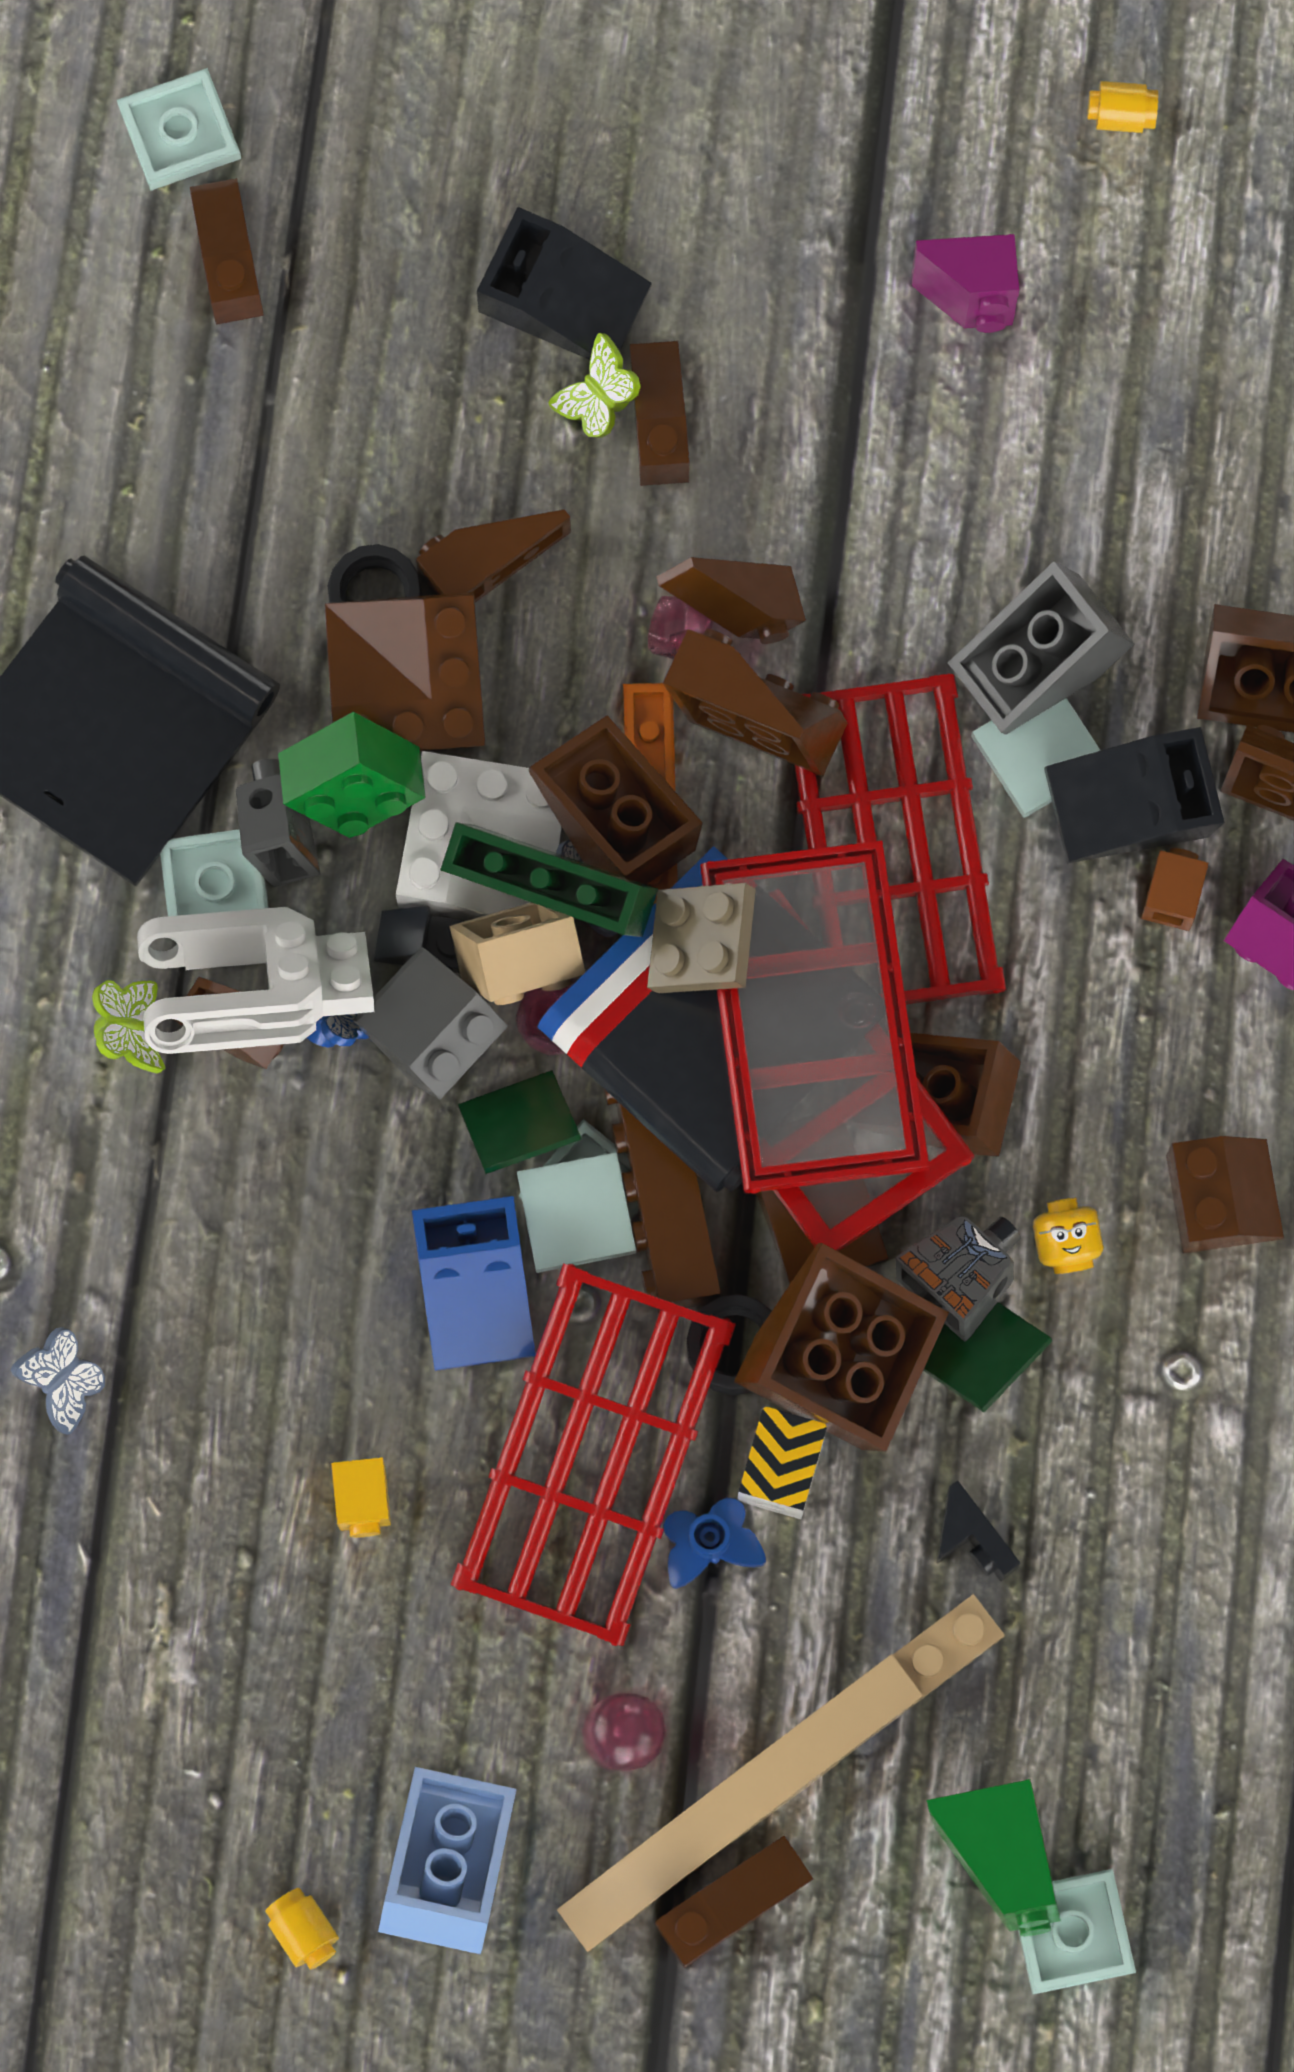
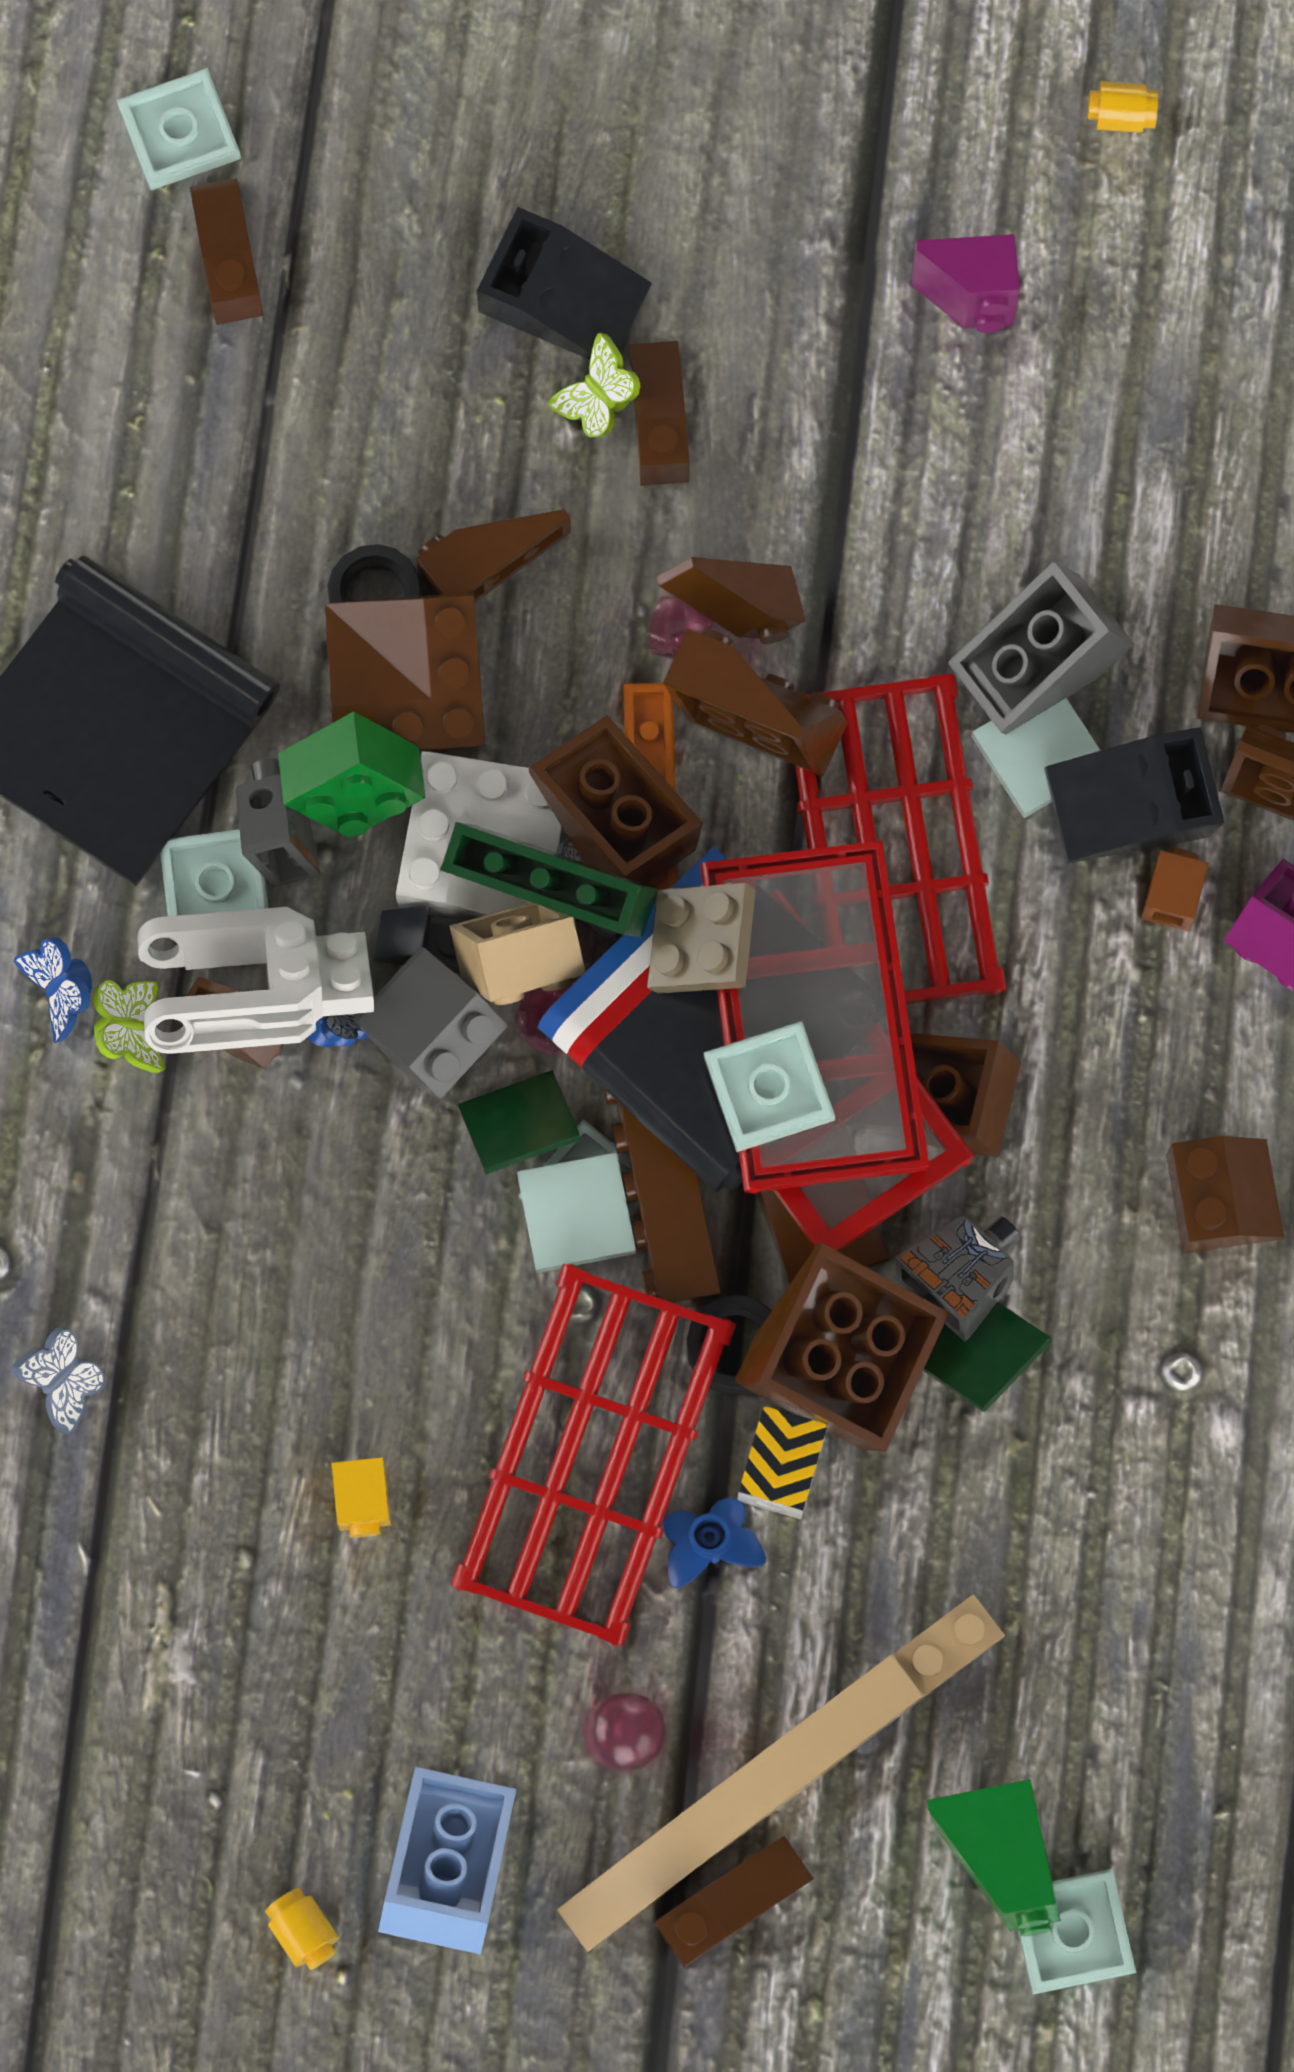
(64, 980): none -> blue animal
(473, 1283): blue slope -> none
(769, 1086): none -> light aqua tile
(966, 1522): black slope -> none
(1068, 1236): yellow head -> none

